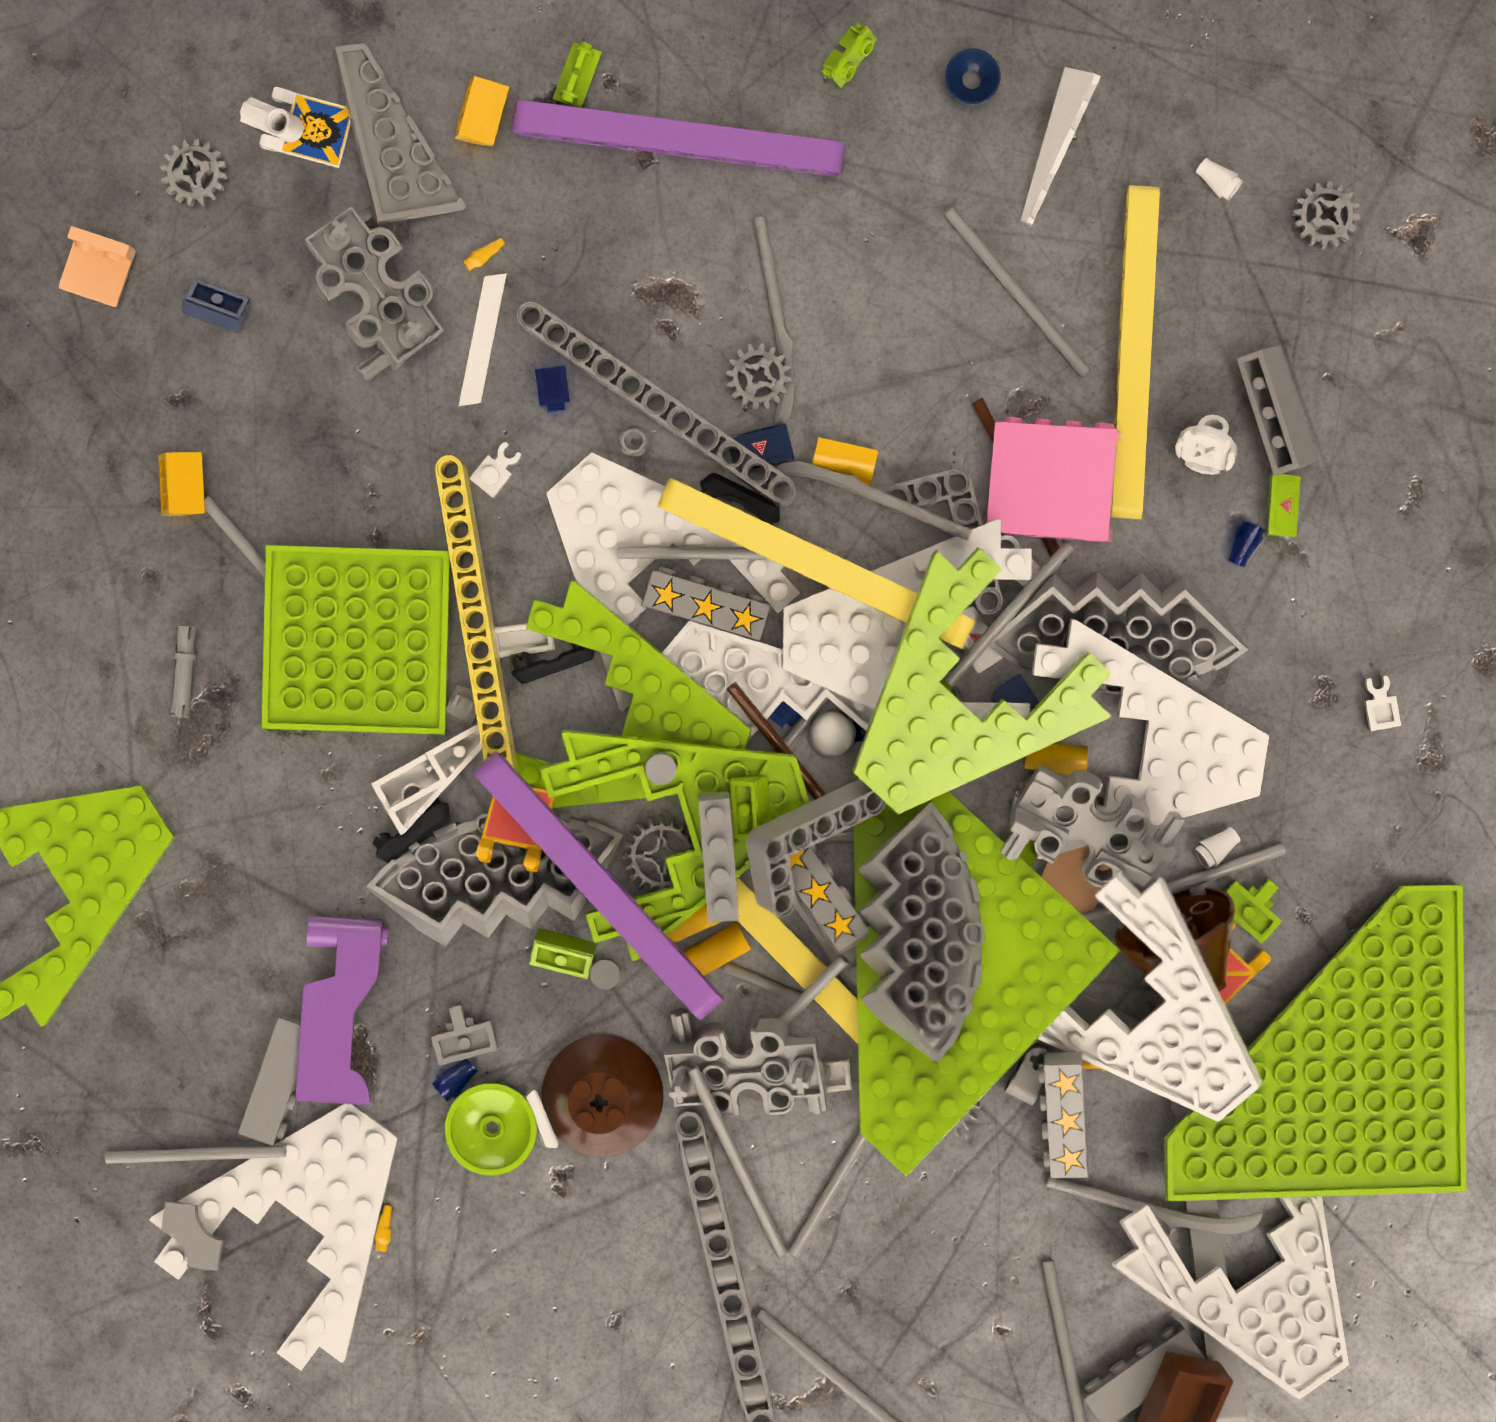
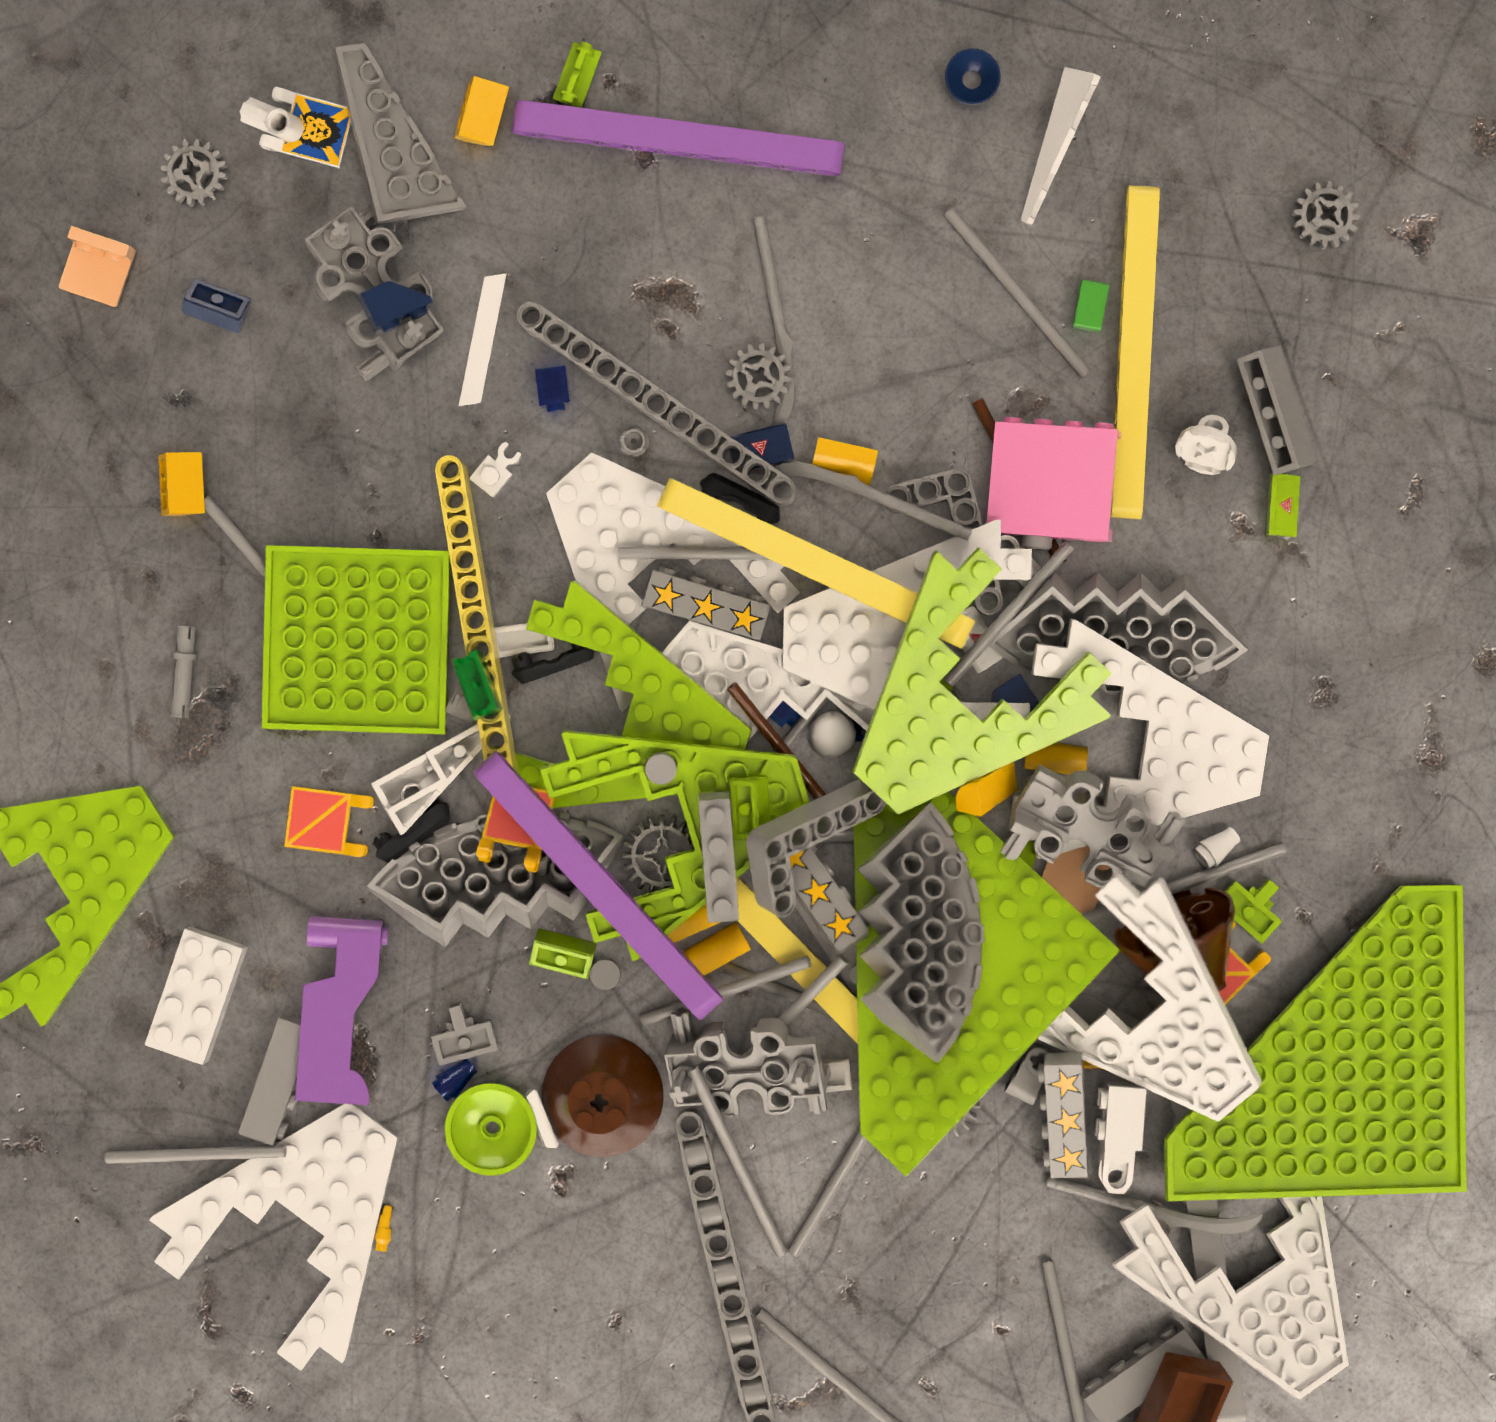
(196, 995): none -> white brick
(200, 1246): light grey tile -> none
(321, 821): none -> coral flag
(391, 303): none -> dark blue slope
(477, 685): none -> green hinge
(482, 255): yellow piece -> none
(733, 987): none -> light grey piece
(842, 66): lime hinge -> none
(987, 791): none -> yellow brick
(1036, 542): none -> light grey tile
(1090, 306): none -> bright green piece
(1119, 1131): none -> white brick
(1220, 179): white cone -> none
(1245, 542): clear blue cone -> none
(1381, 711): white plate -> none

